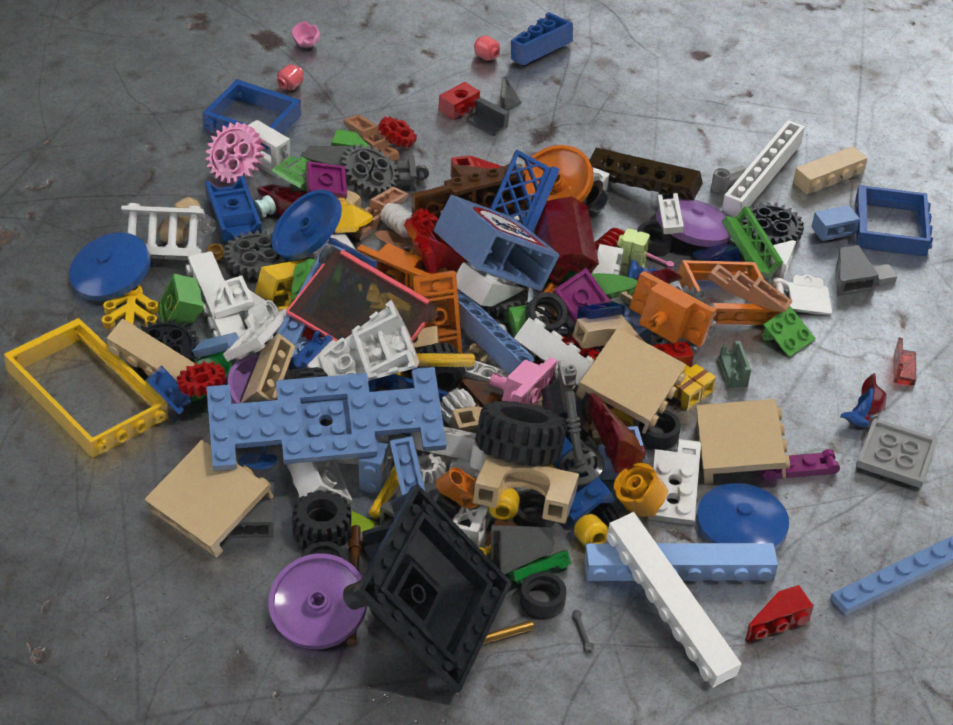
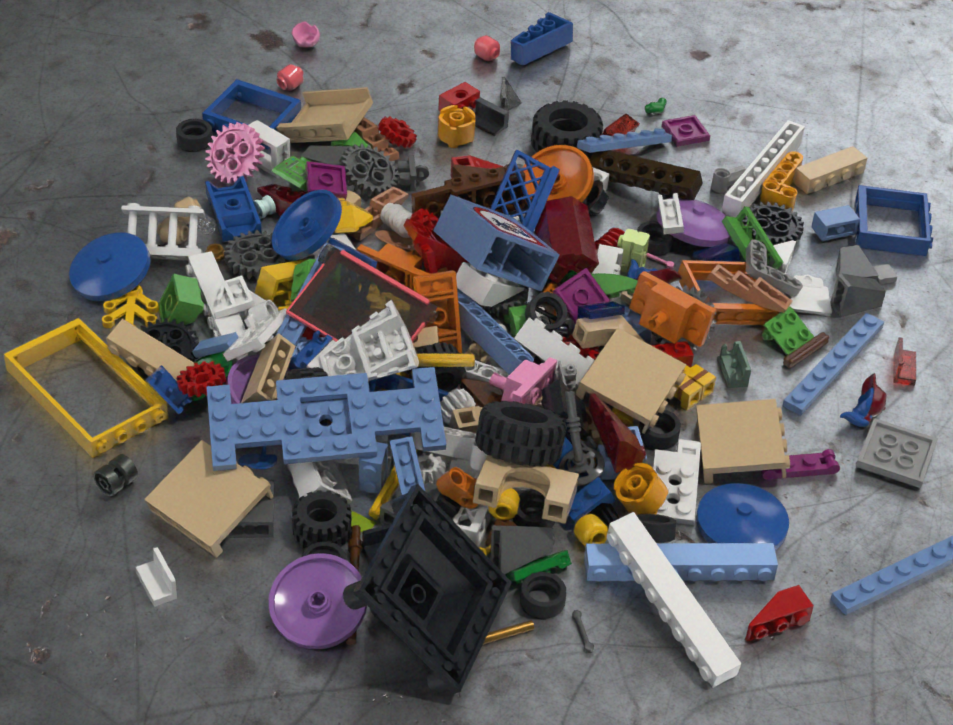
(115, 475): none -> pearl dark grey wheel
(157, 579): none -> white panel
(194, 143): none -> black tyre
(328, 115): none -> tan panel
(456, 126): none -> light orange brick
(564, 125): none -> black tyre
(621, 141): none -> medium blue plate
(622, 126): none -> clear red hinge
(656, 107): none -> green arm
(660, 527): none -> black tyre
(686, 130): none -> magenta tile
(757, 267): none -> light grey beam
(777, 185): none -> light orange beam
(806, 350): none -> reddish brown axle
(833, 364): none -> medium blue plate
(856, 294): none -> dark grey slope

